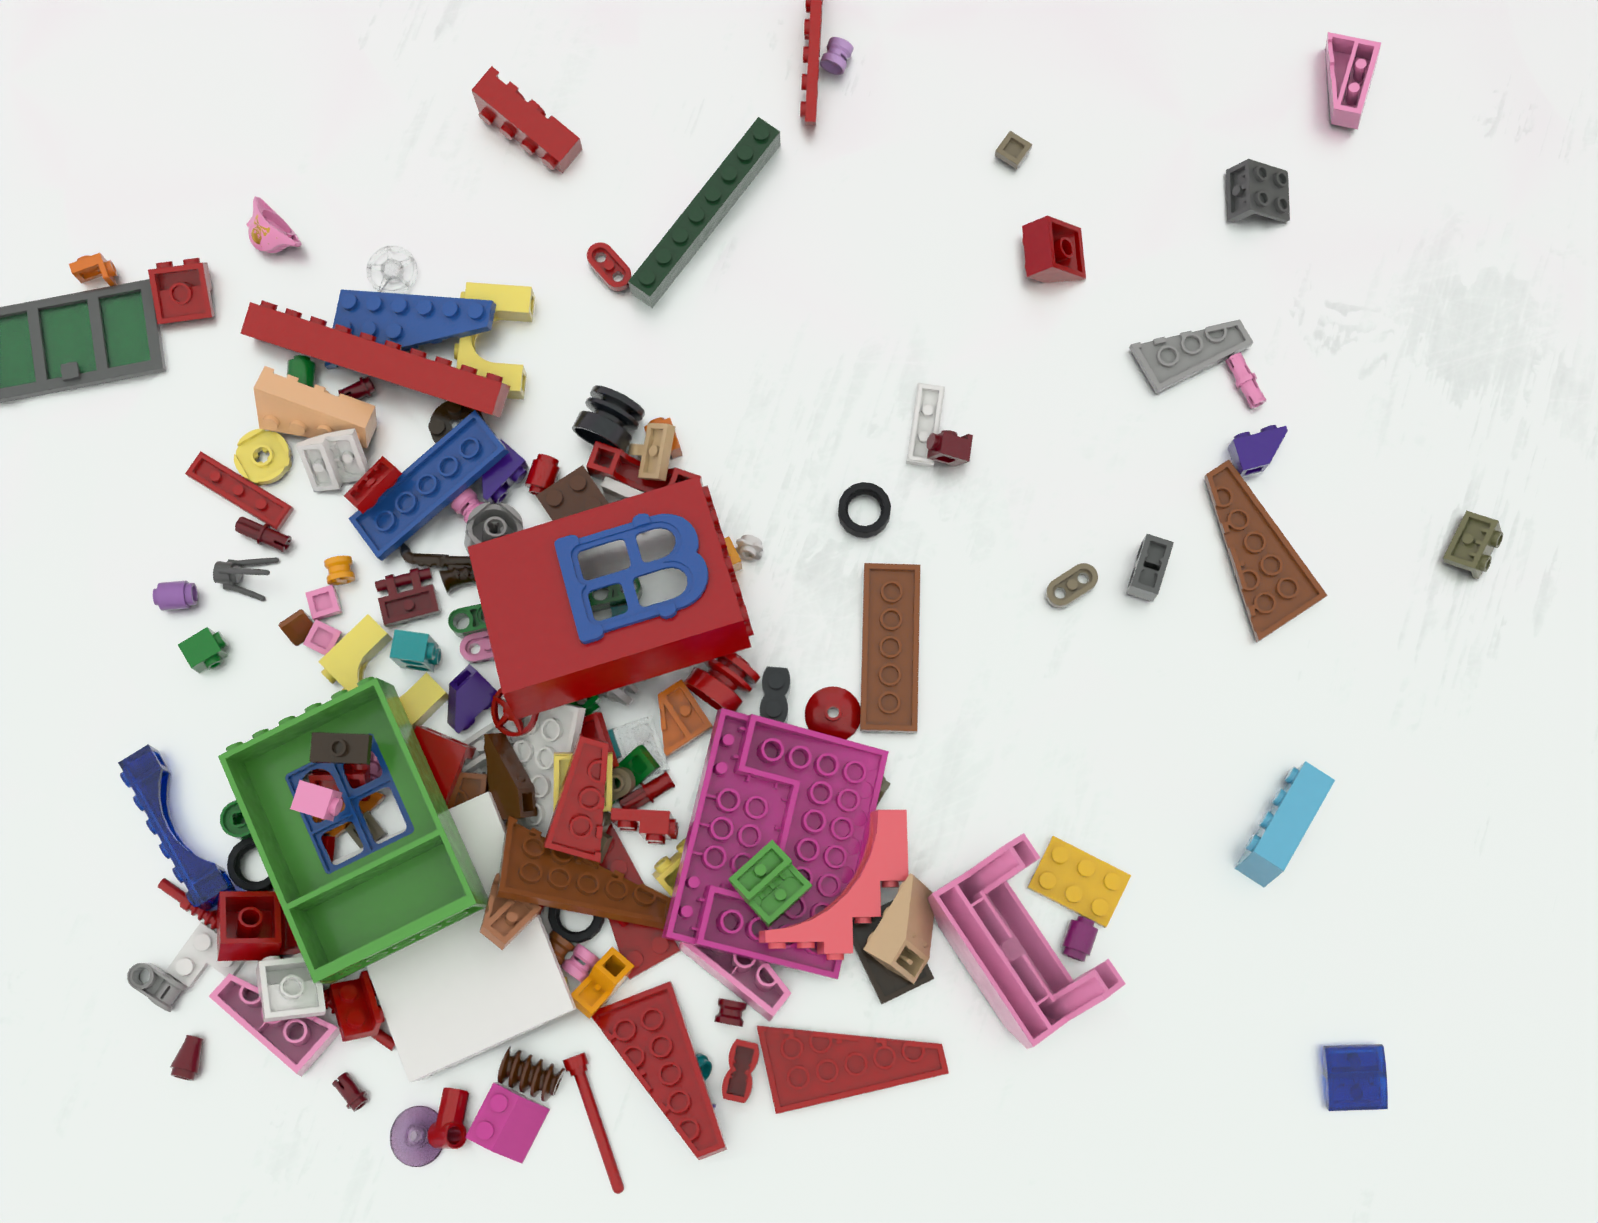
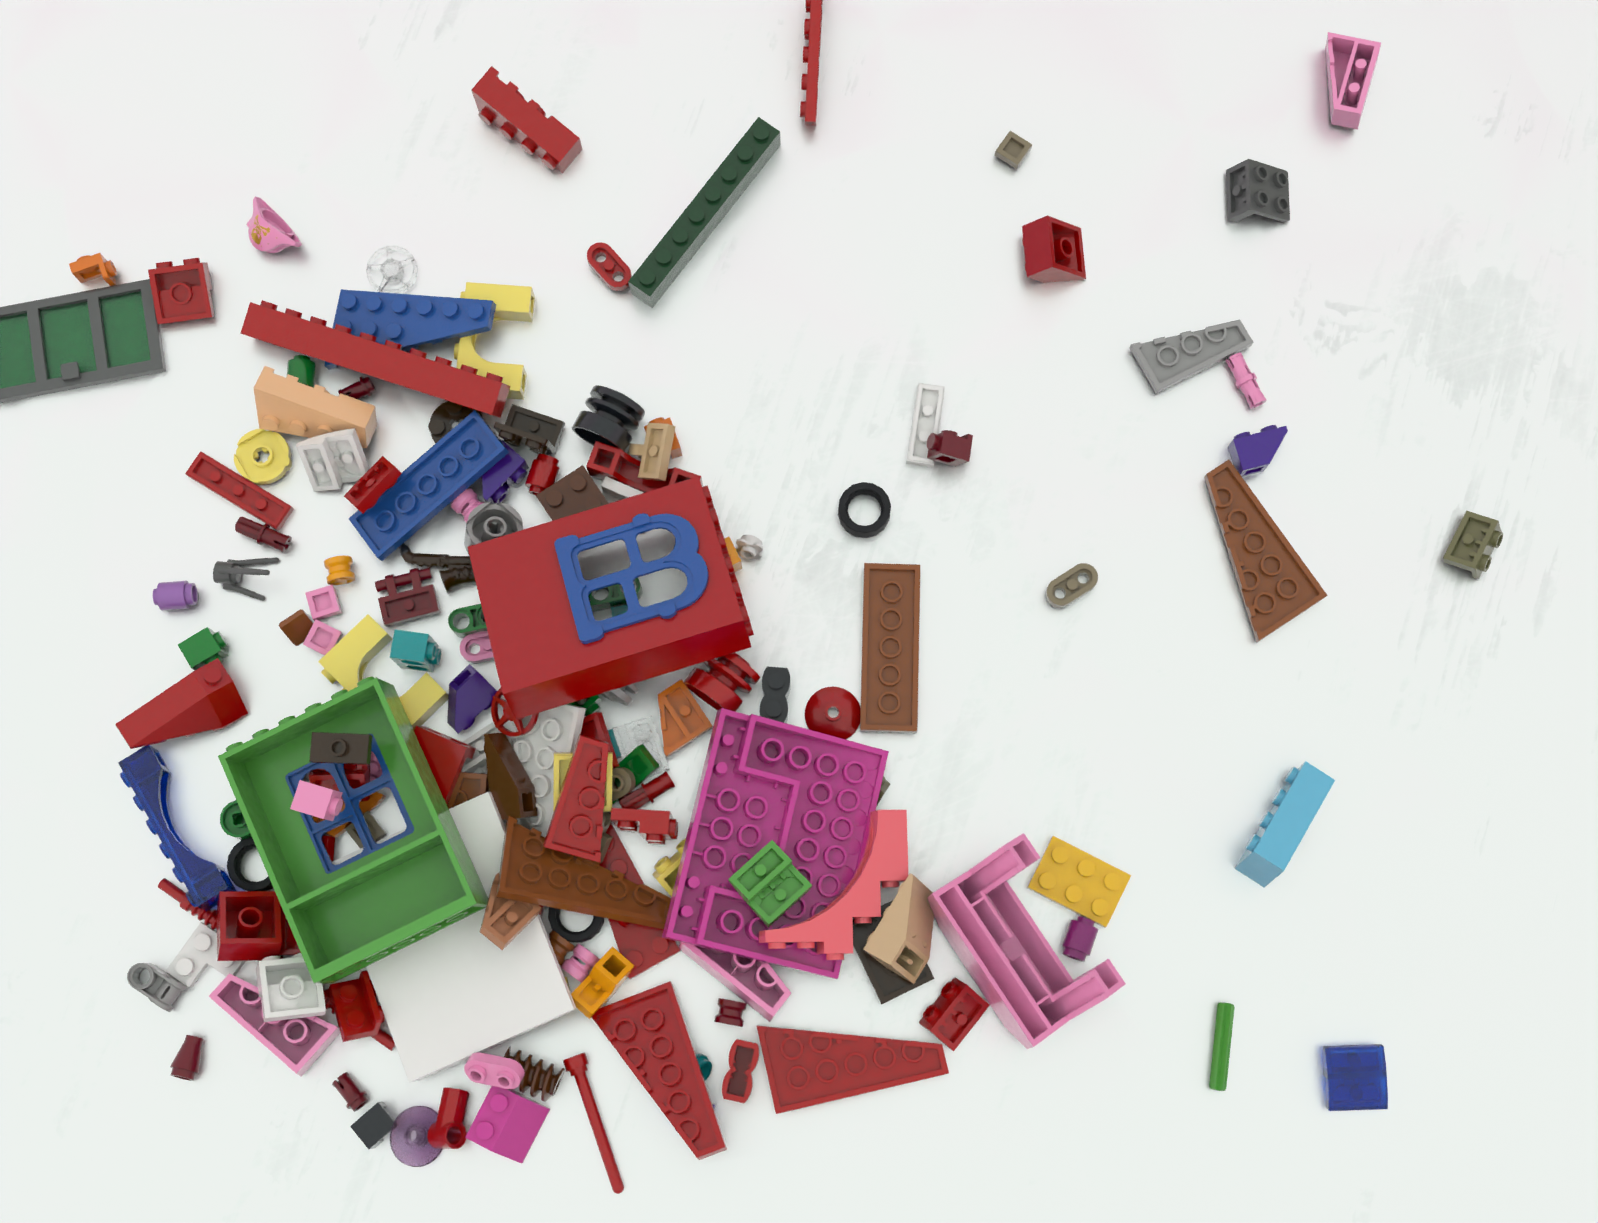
(191, 706): none -> red wedge
(373, 1125): none -> black panel
(494, 1070): none -> bright pink plate
(532, 429): none -> dark brown bracket
(835, 59): lavender wheel -> none
(954, 1013): none -> red bracket
(1149, 567): dark grey brick -> none
(1221, 1046): none -> bright green axle

